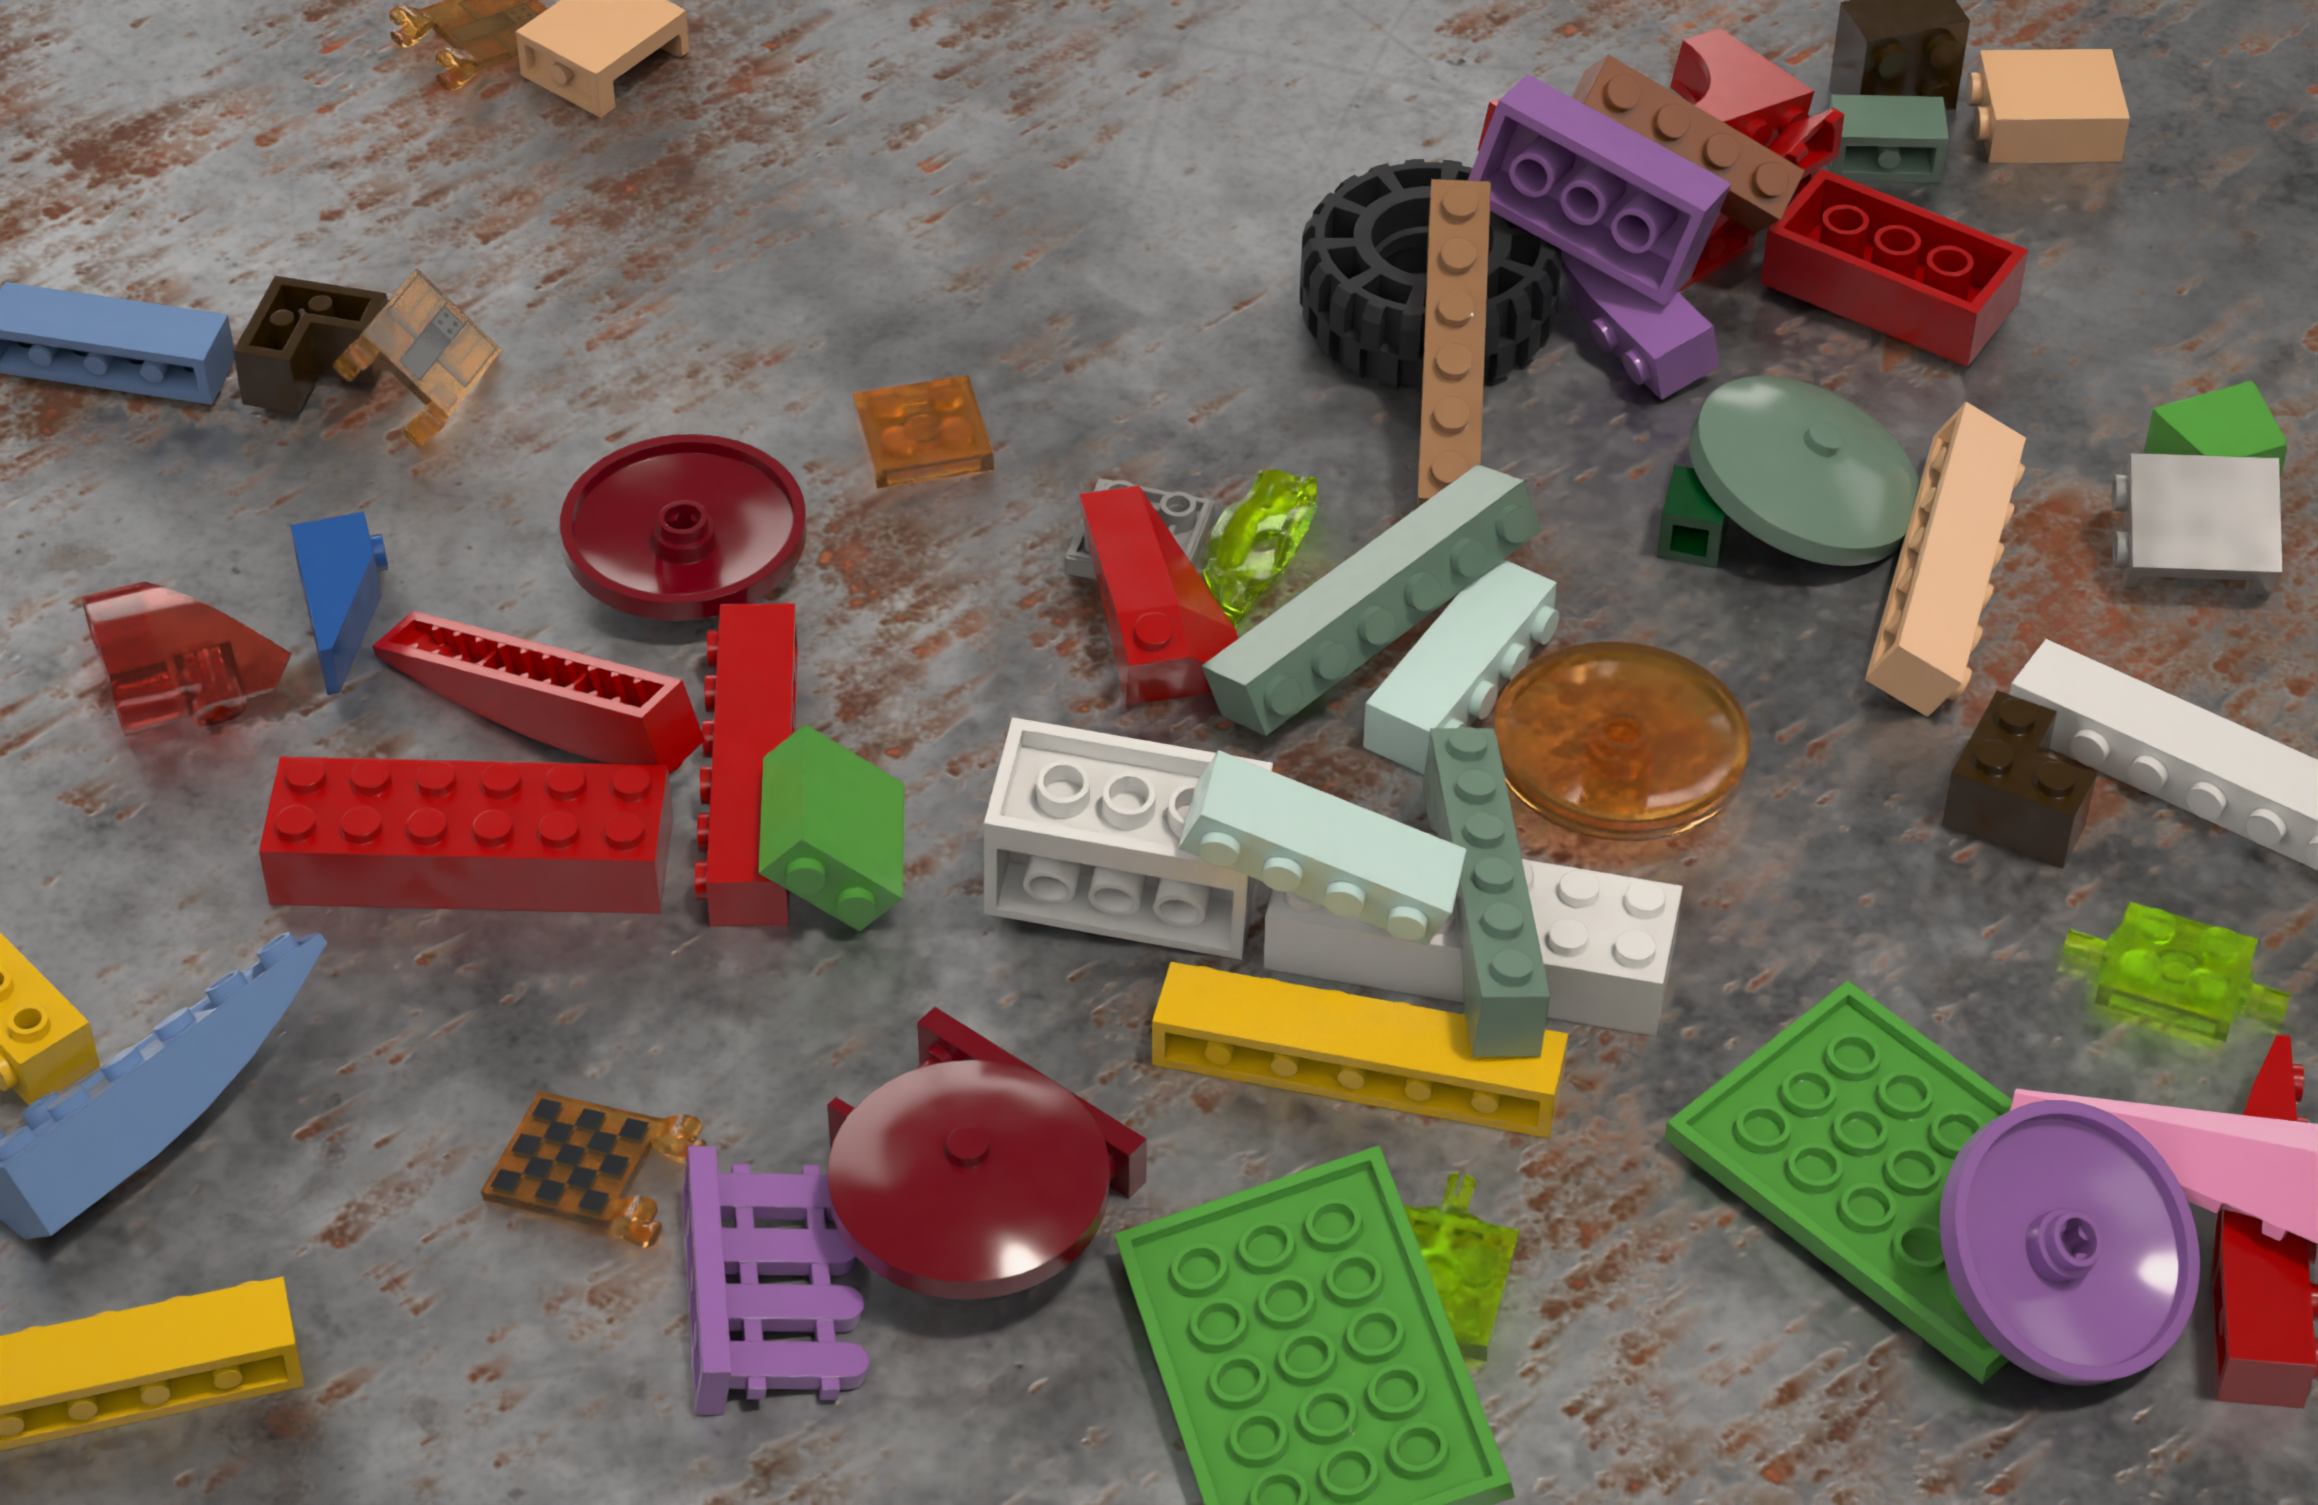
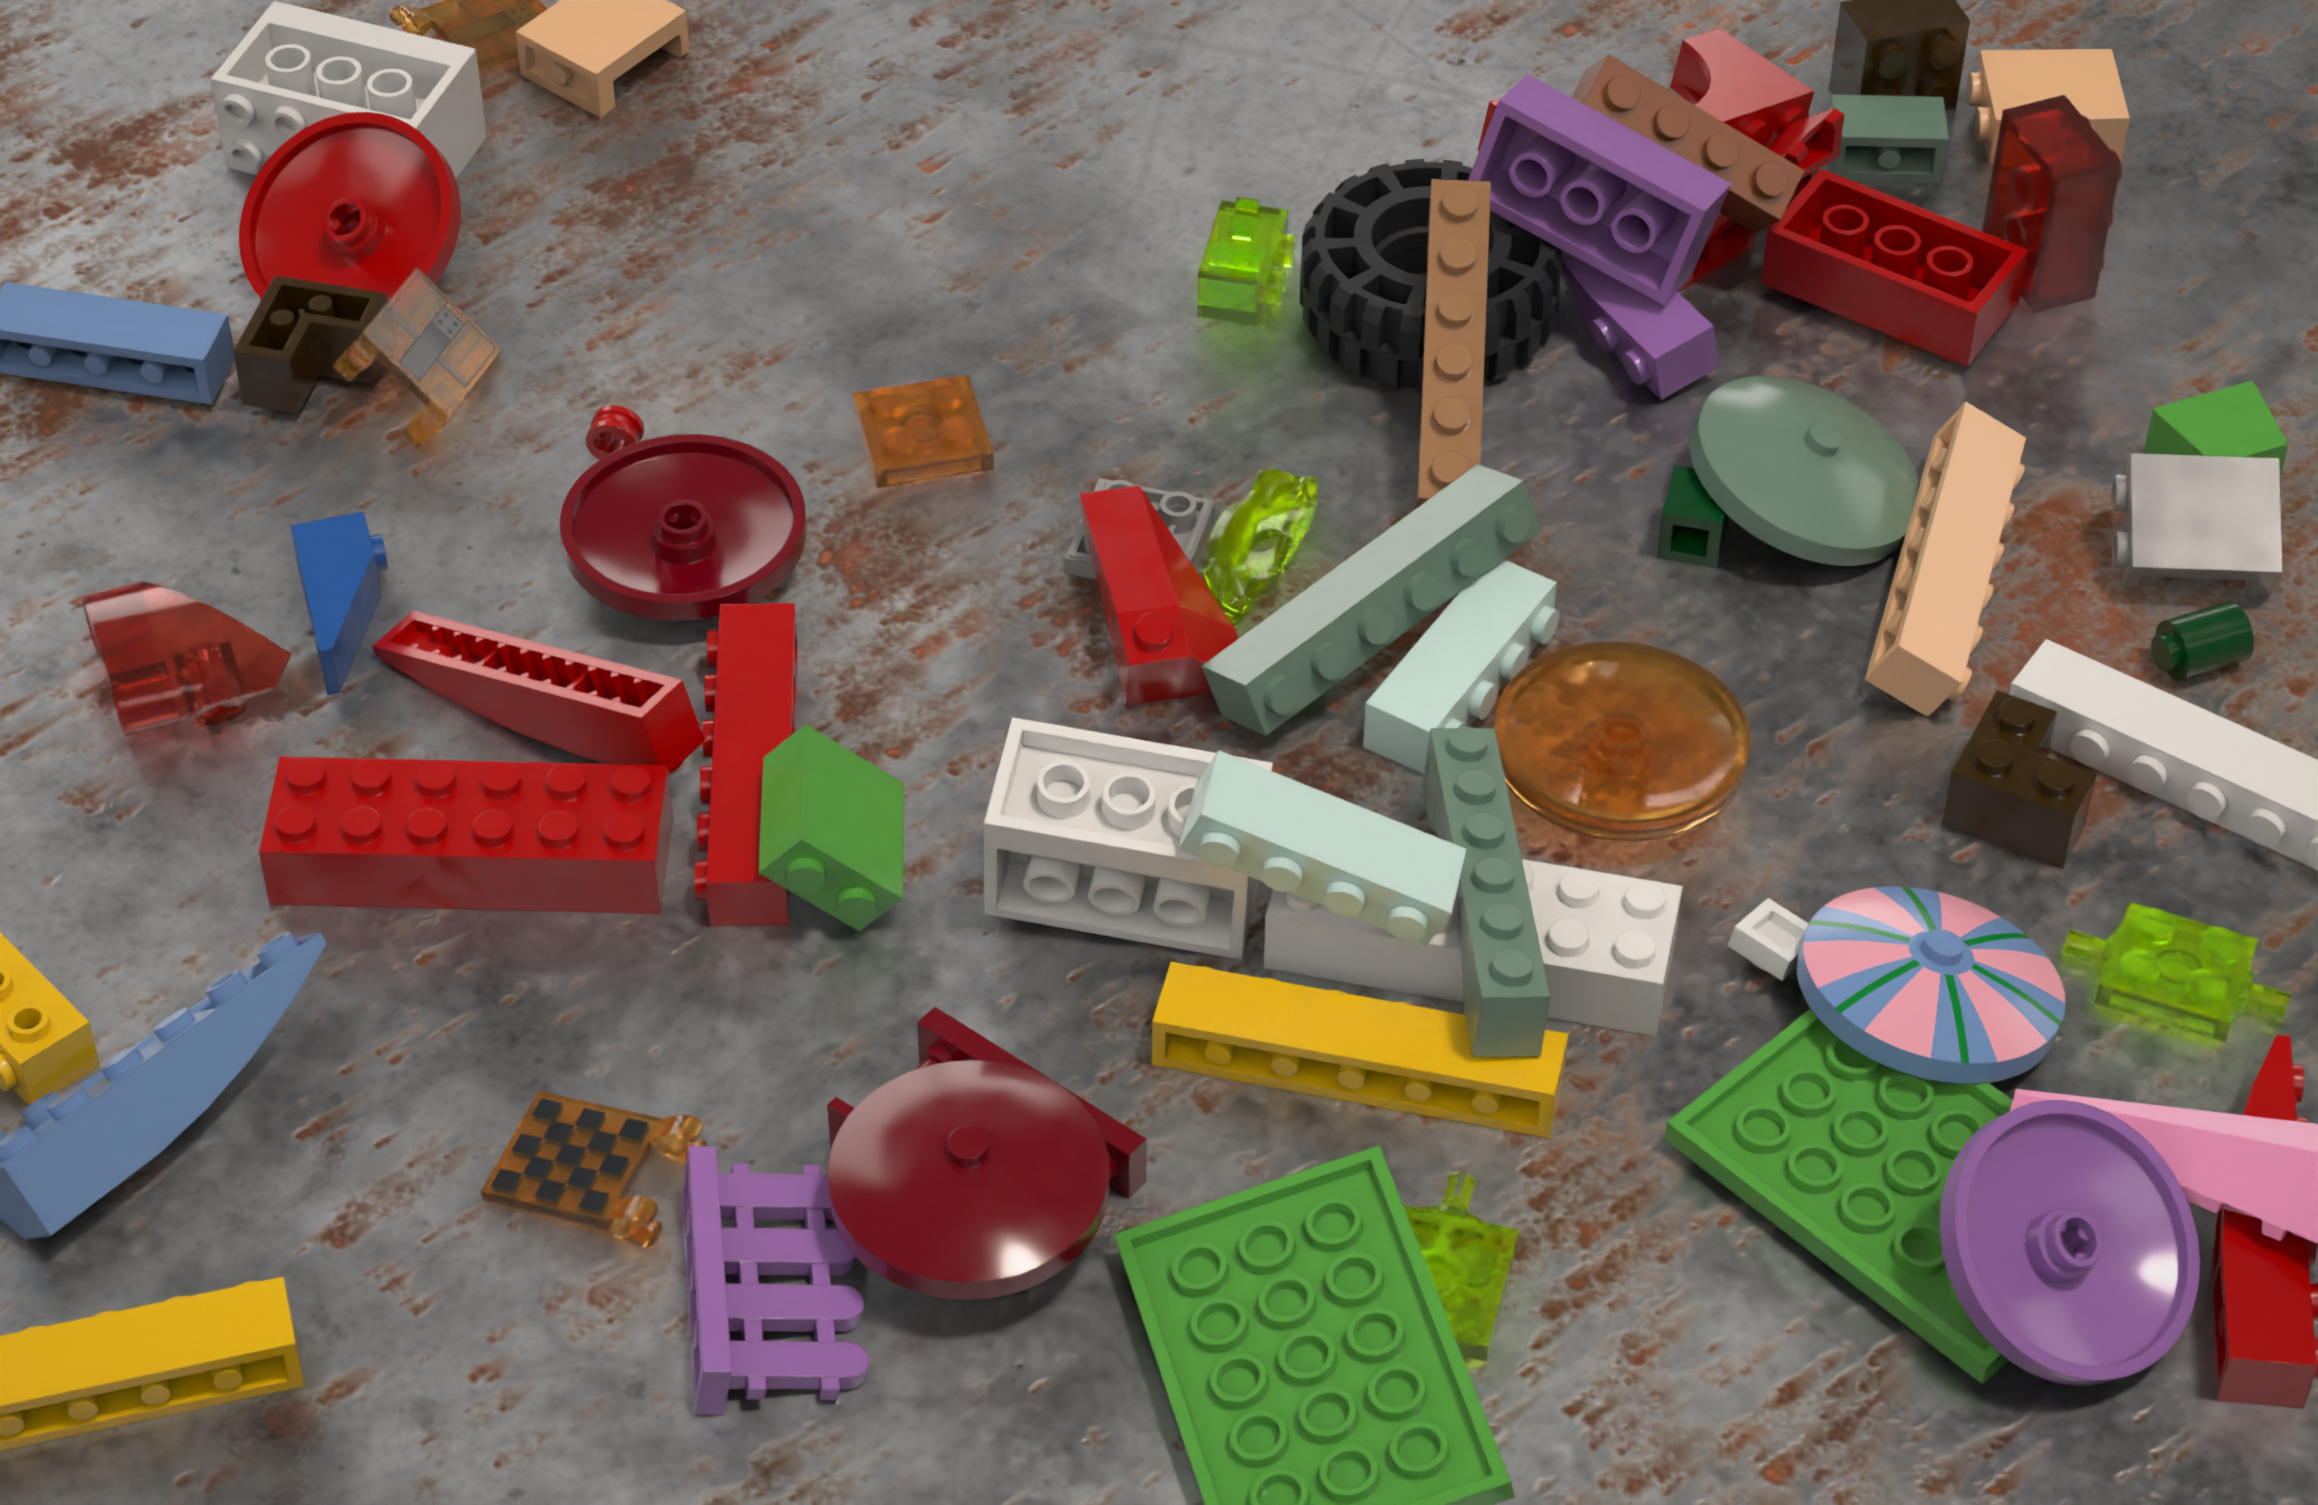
(320, 65): none -> white brick
(351, 207): none -> red dish
(613, 429): none -> red bush
(1245, 263): none -> clear neon green brick
(1770, 938): none -> white plate
(1930, 984): none -> dish
(2054, 197): none -> clear red brick
(2203, 641): none -> dark green brick

